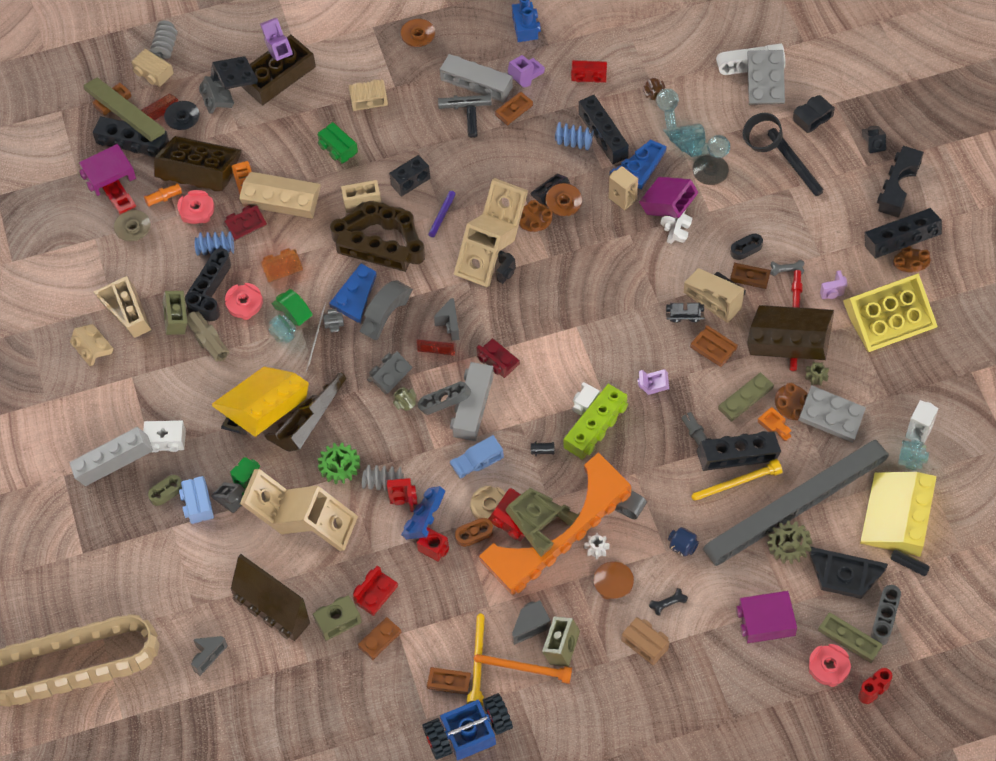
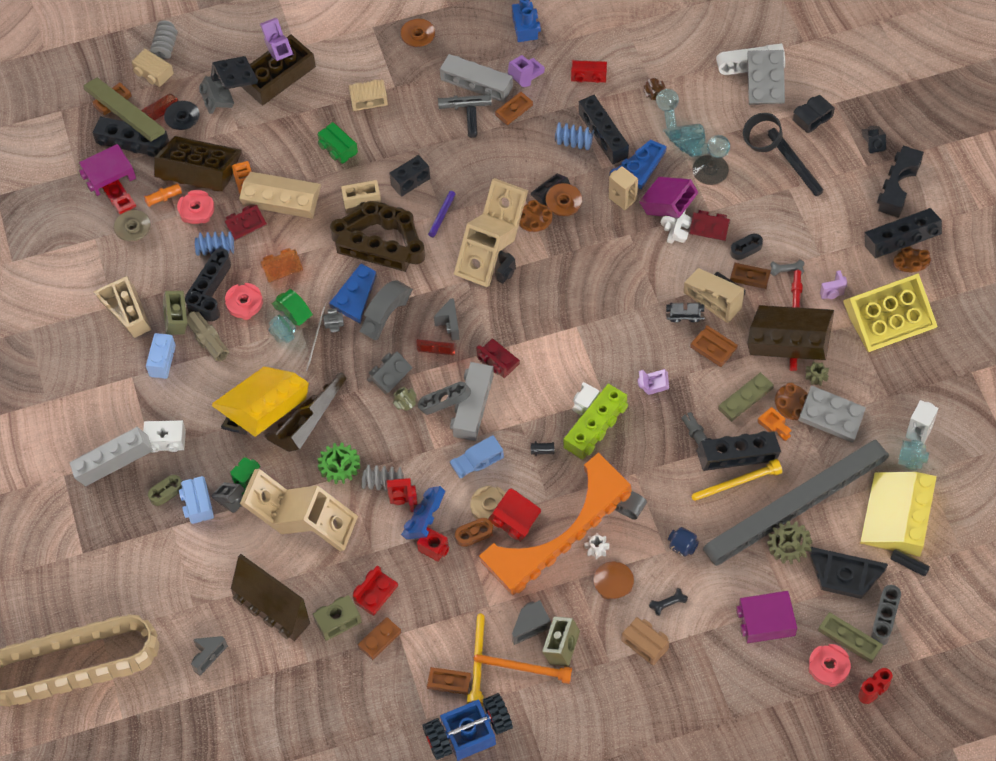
(90, 343): tan bracket -> none
(160, 355): none -> light blue brick
(535, 511): olive wing -> none
(709, 226): none -> dark red bracket

